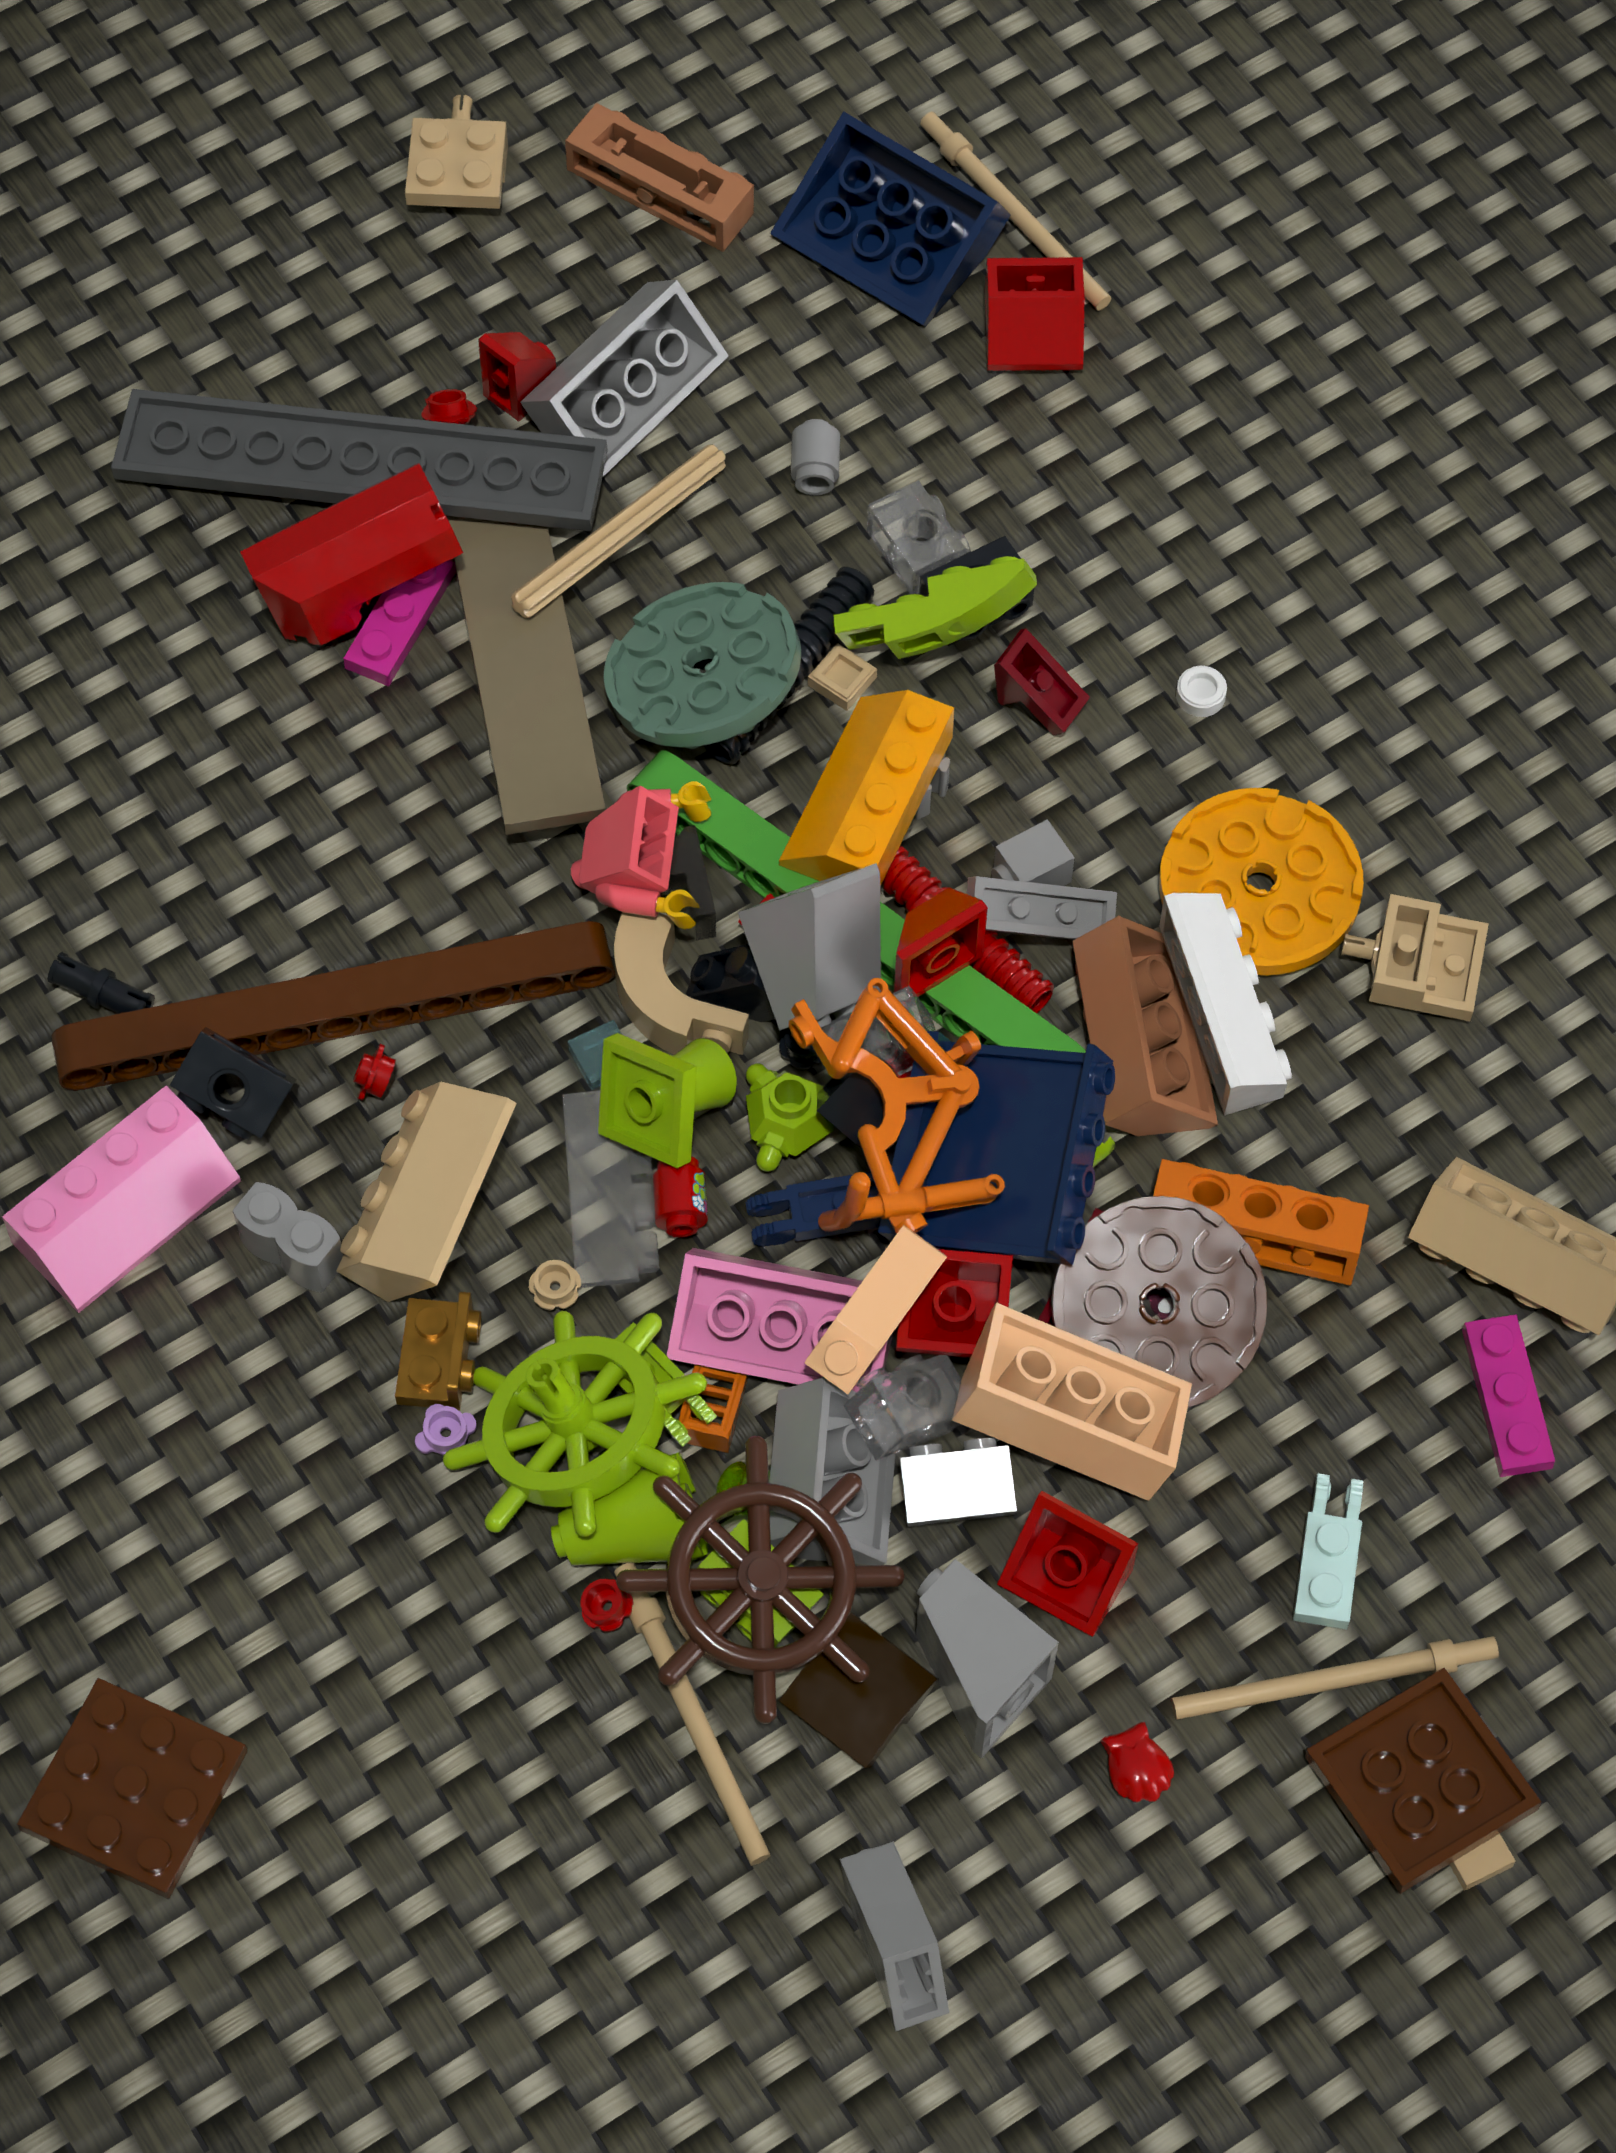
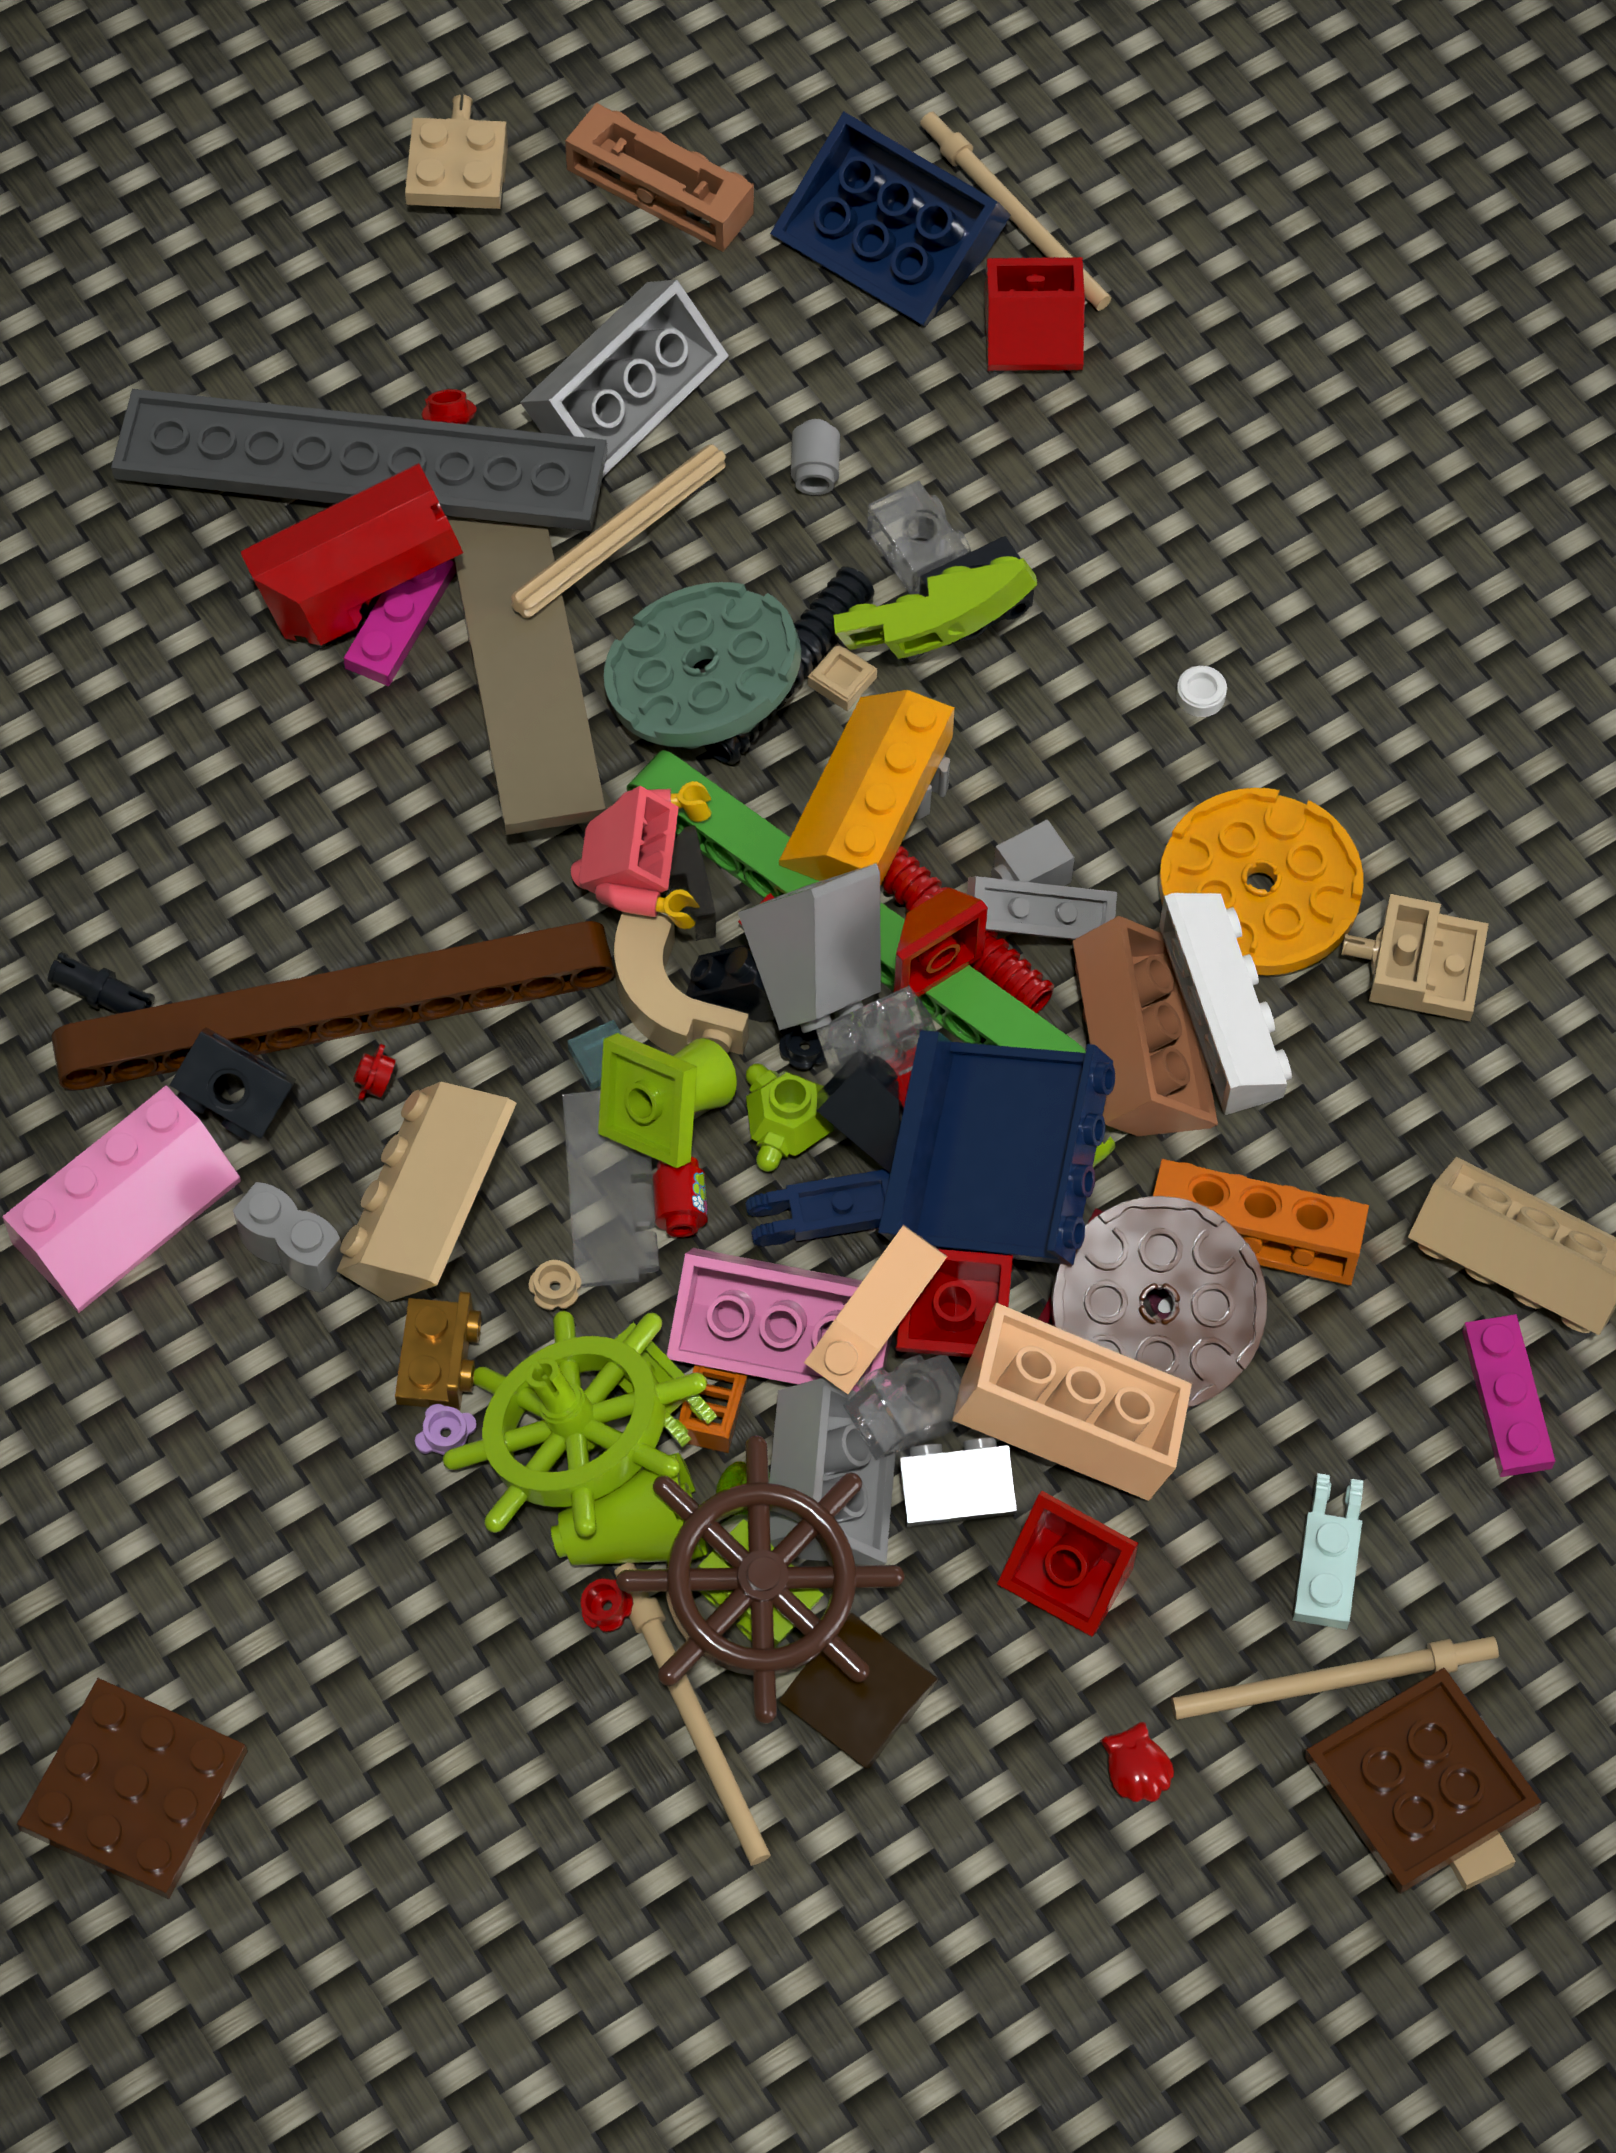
(512, 369): red slope -> none
(895, 1935): light grey slope -> none
(947, 1083): orange piece -> none
(982, 1652): light grey slope -> none
(1036, 679): dark red slope -> none

